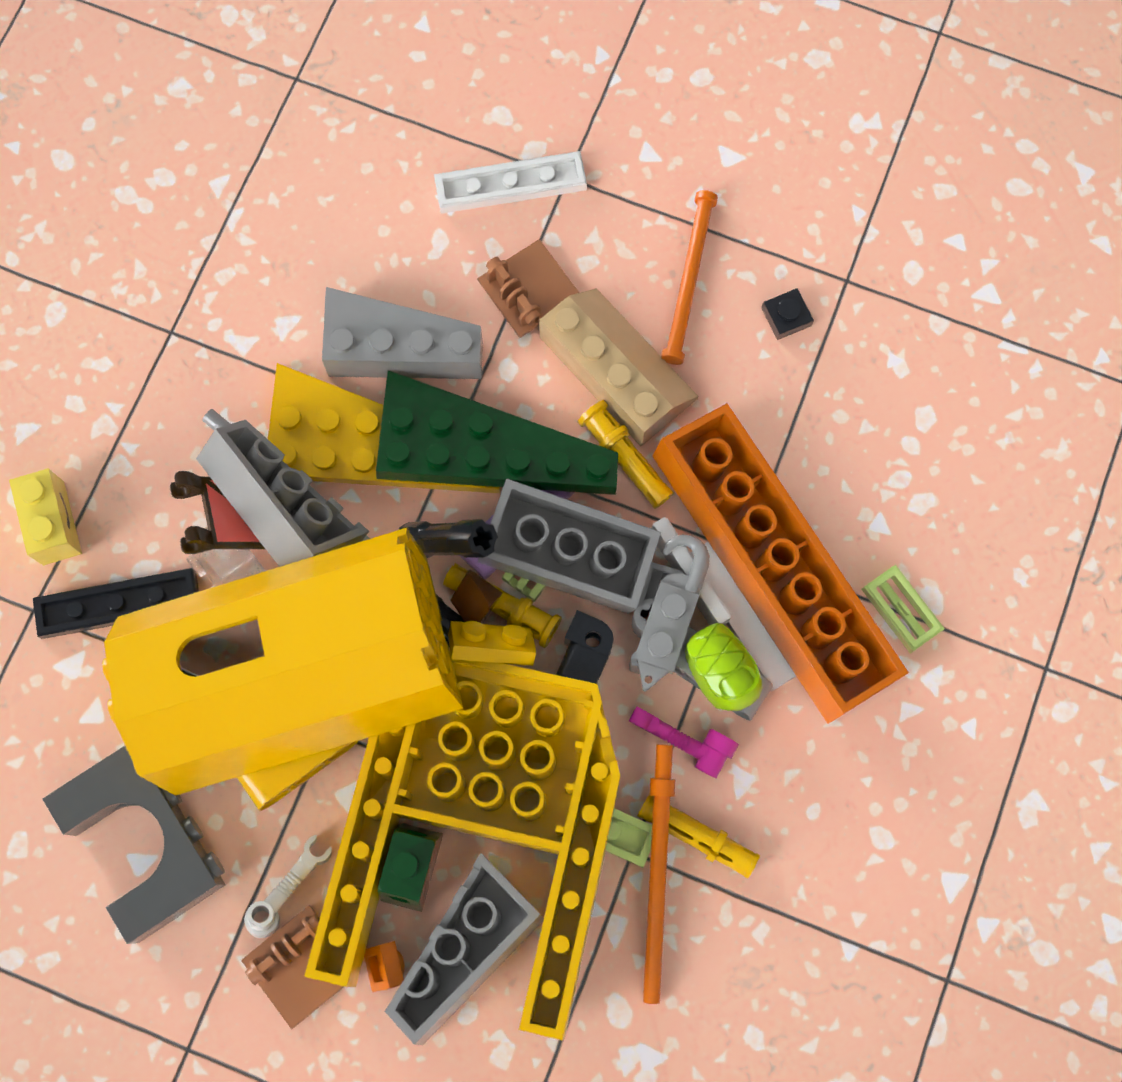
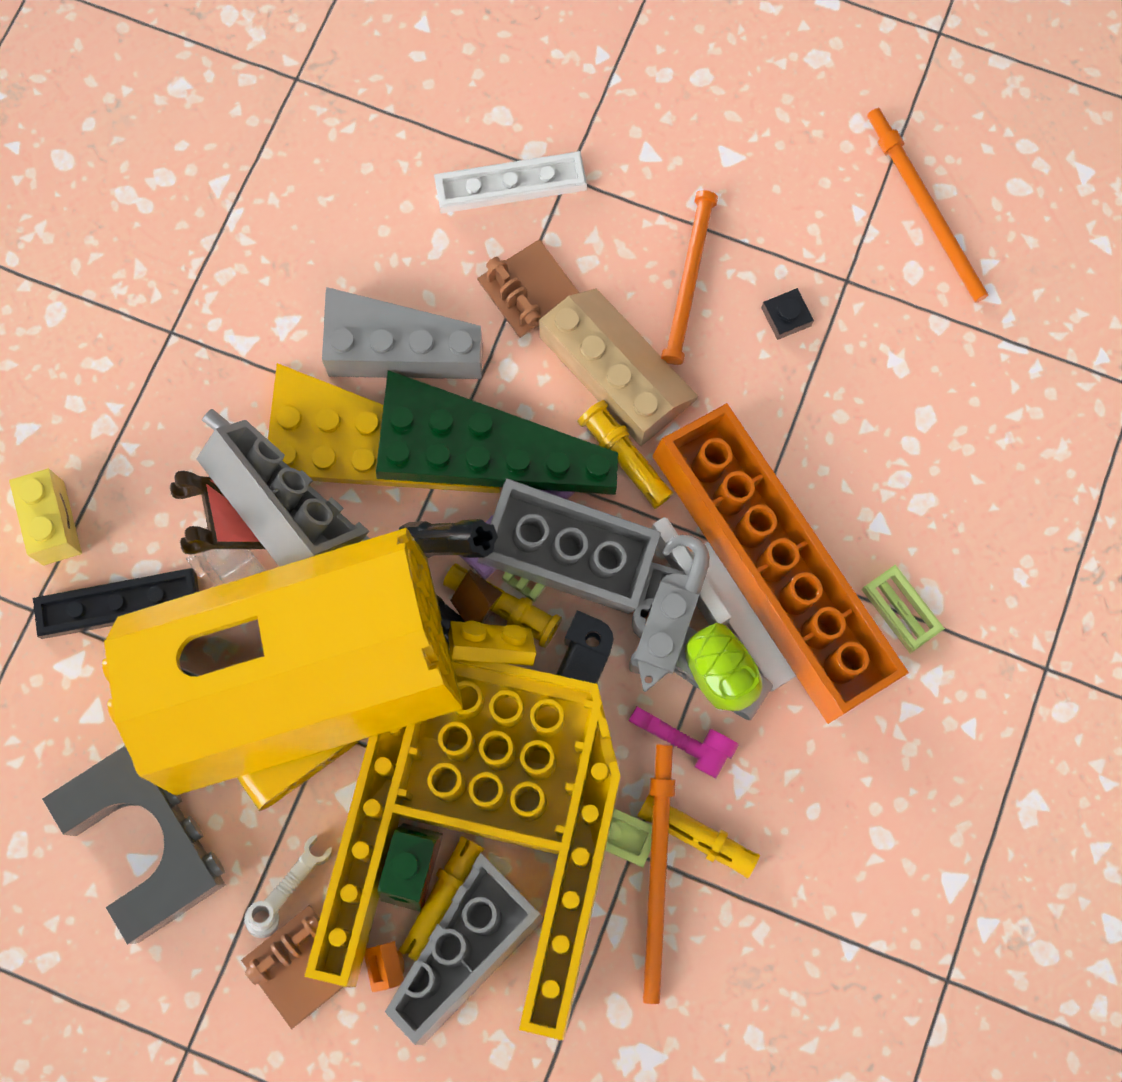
(441, 896): none -> yellow pin
(892, 145): none -> orange bar

